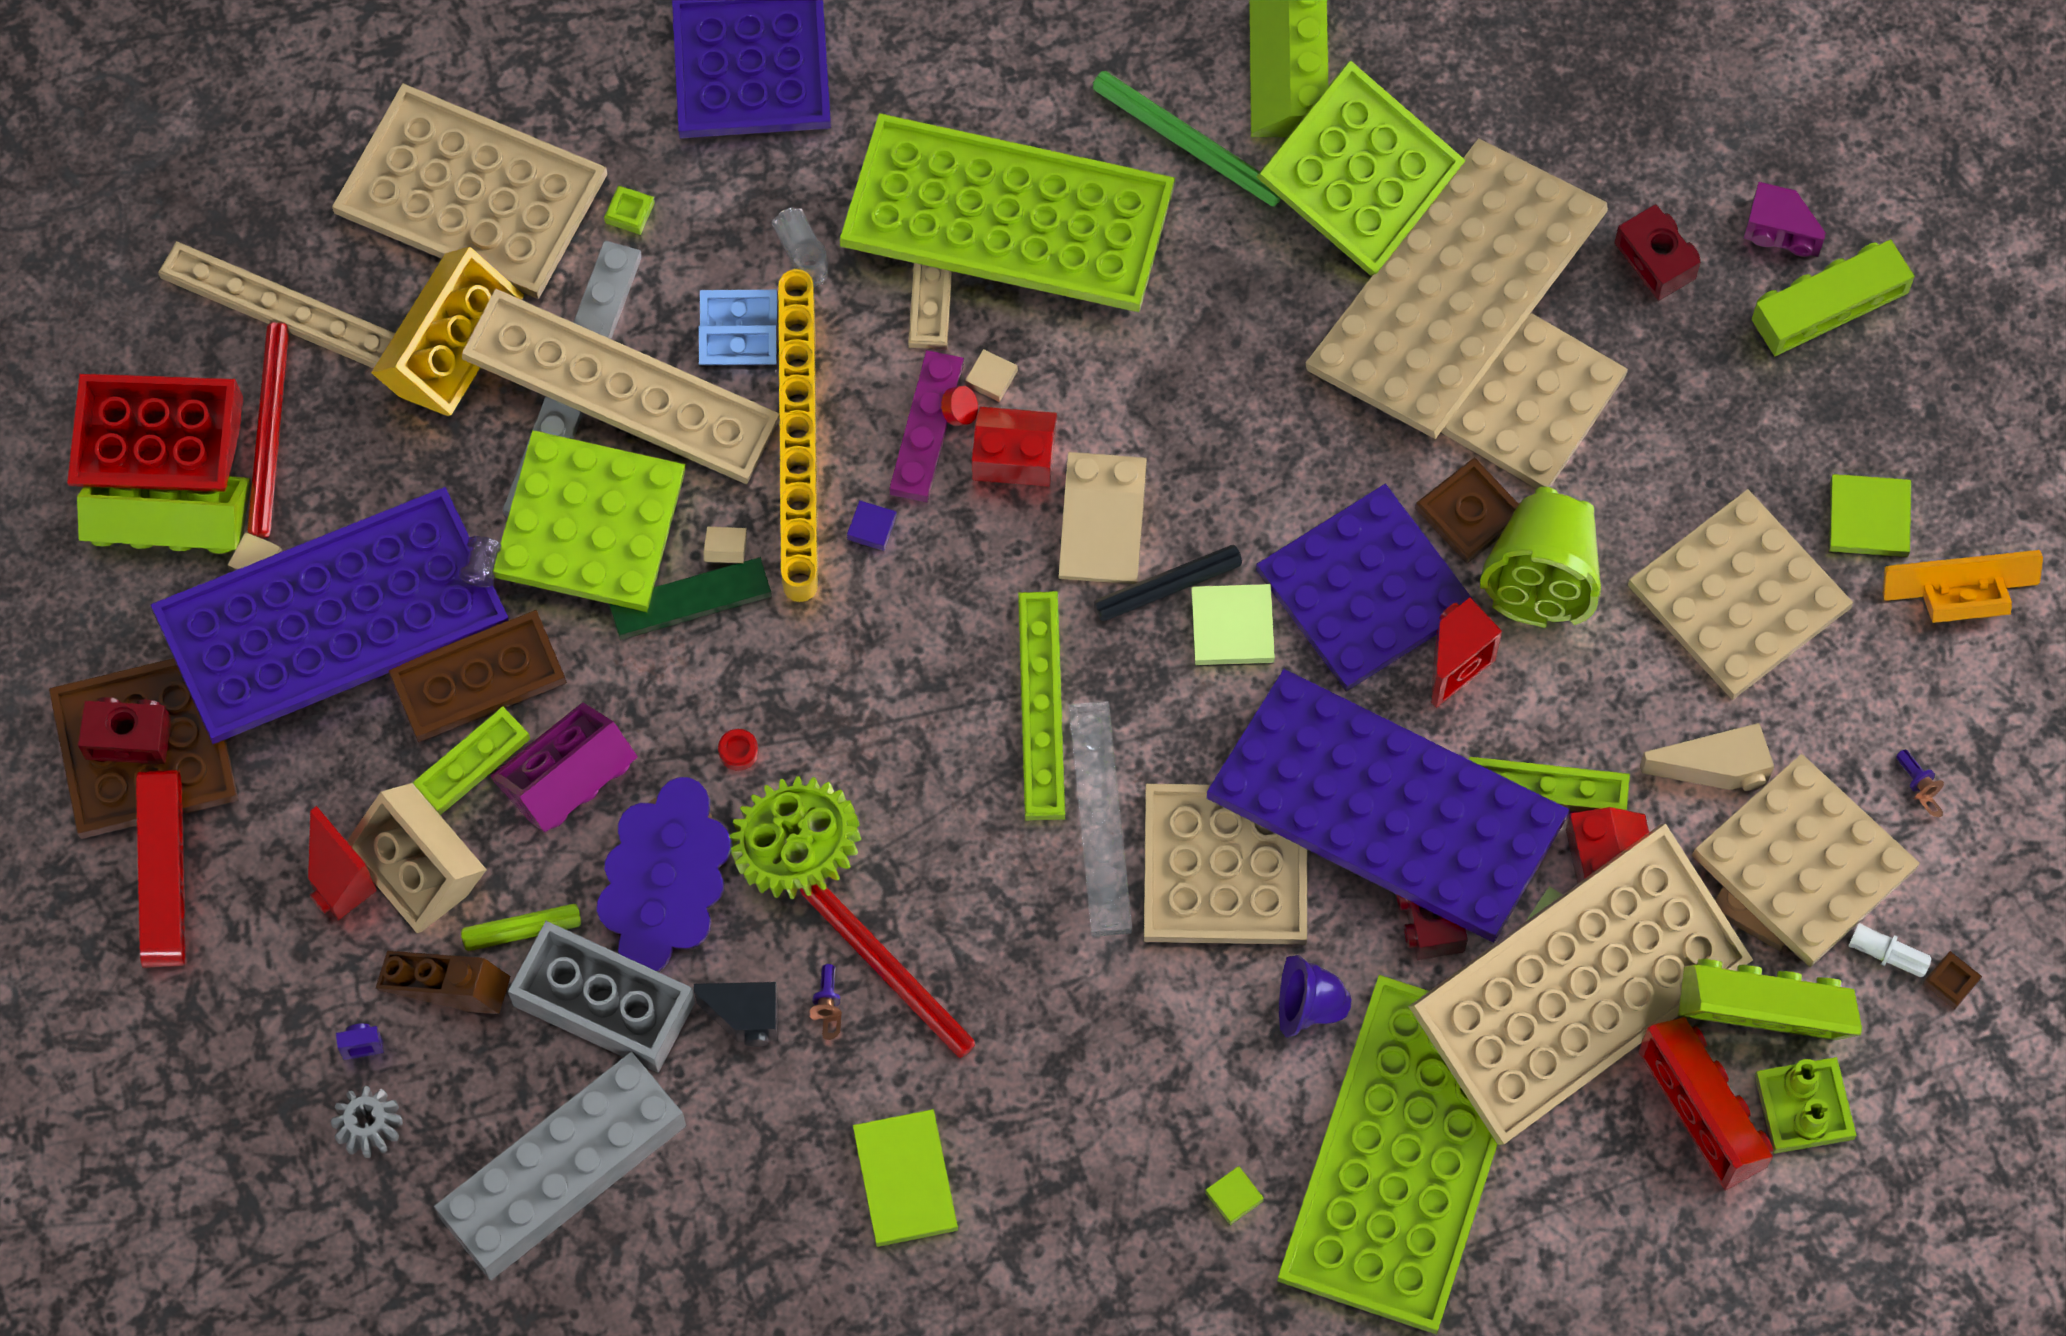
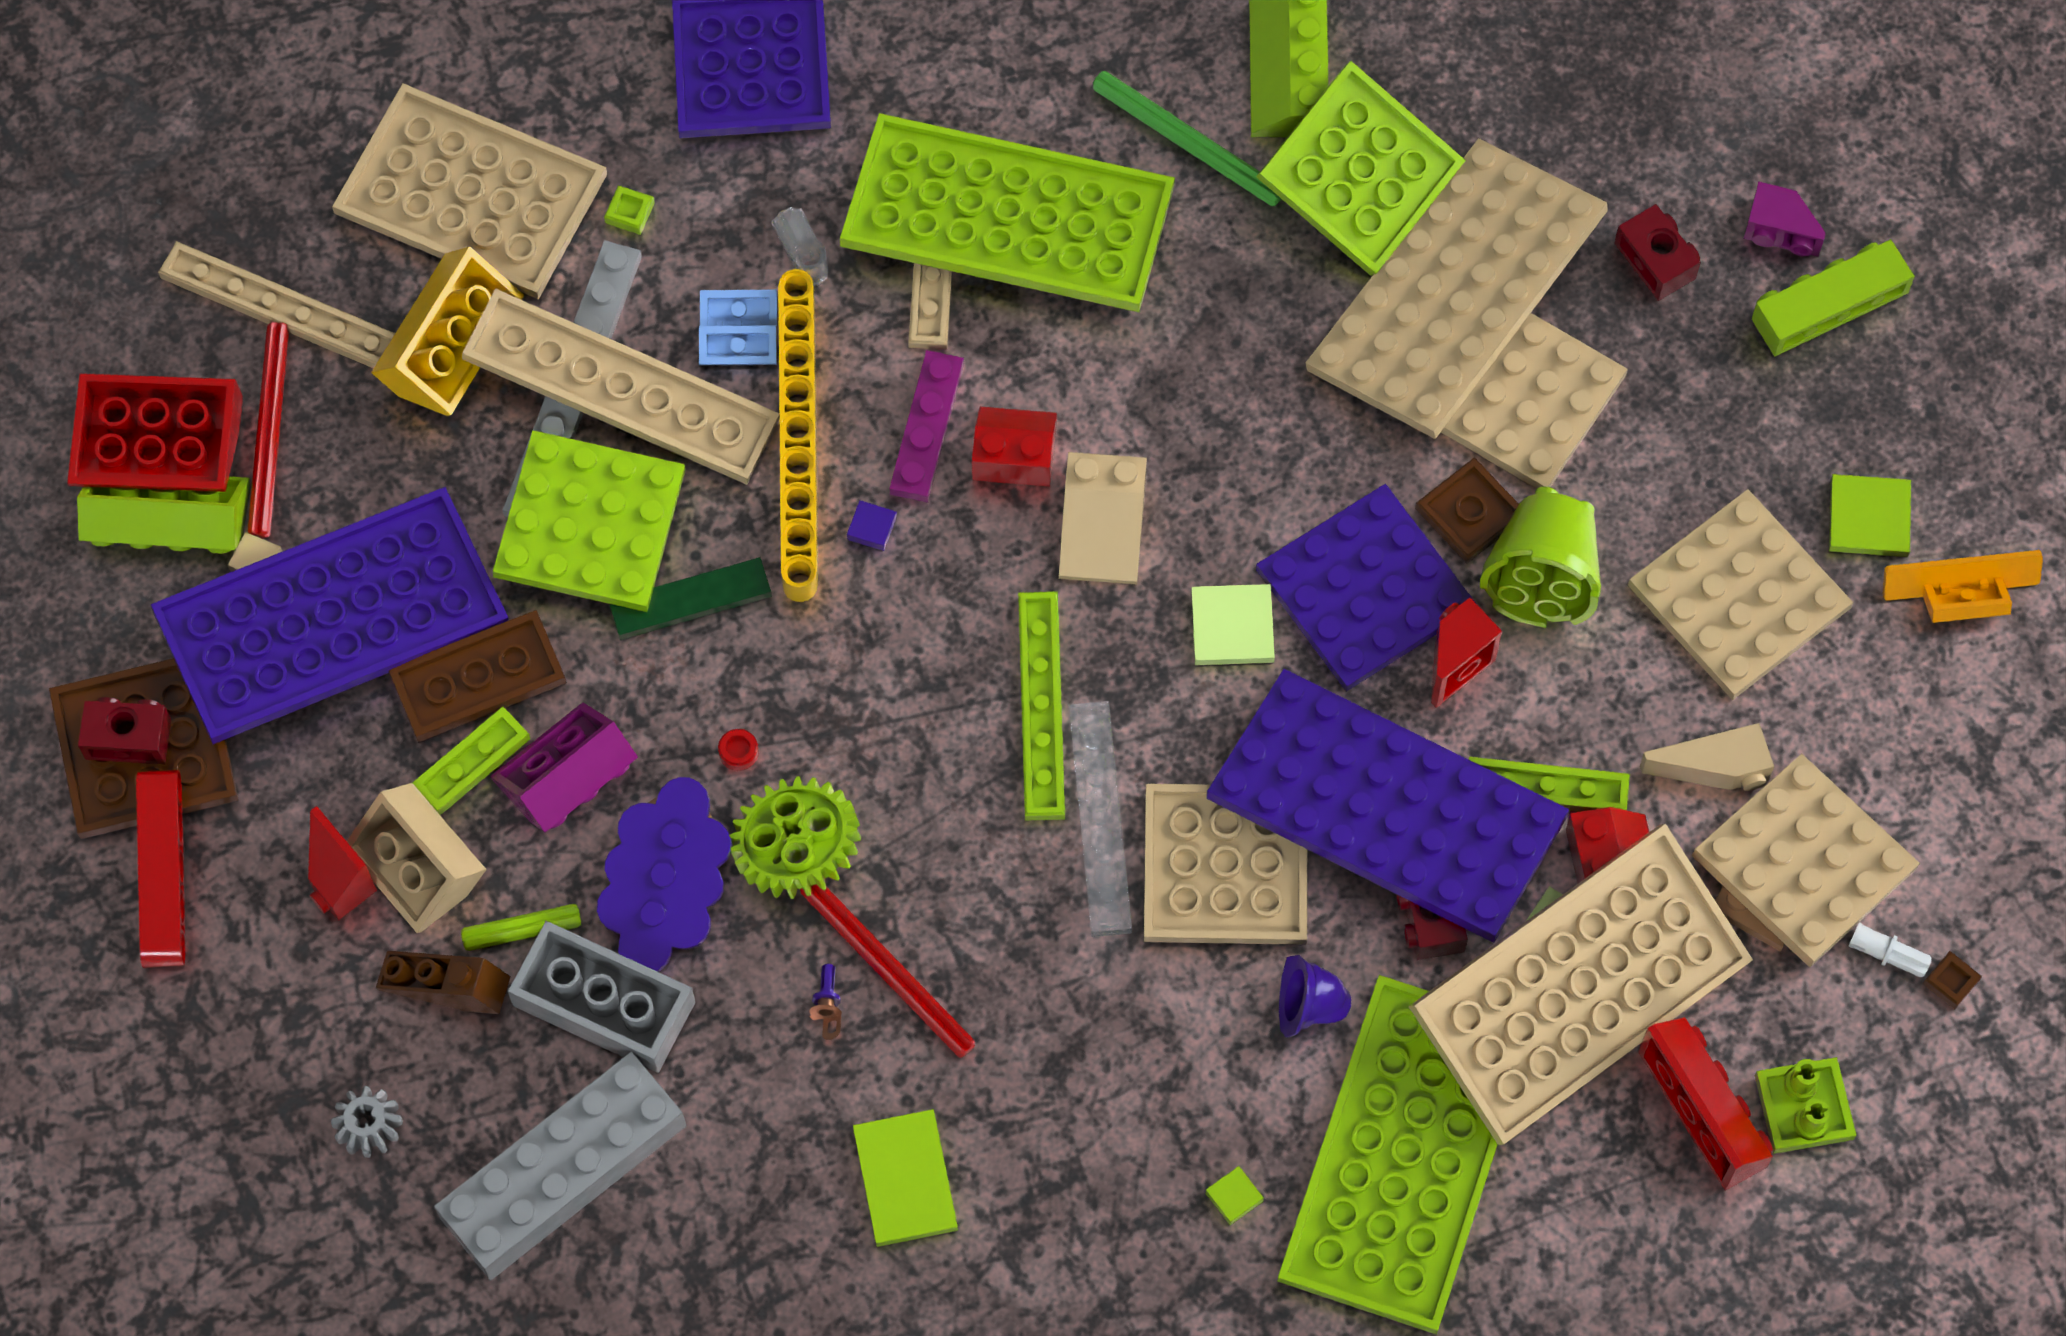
(359, 1041): dark purple plate -> none
(480, 561): clear purple bush -> none
(725, 544): tan tile -> none
(742, 1009): black slope -> none
(959, 406): red tile -> none
(991, 375): tan tile -> none
(1168, 582): black axle -> none
(1769, 1001): lime slope -> none
(1921, 781): piece -> none

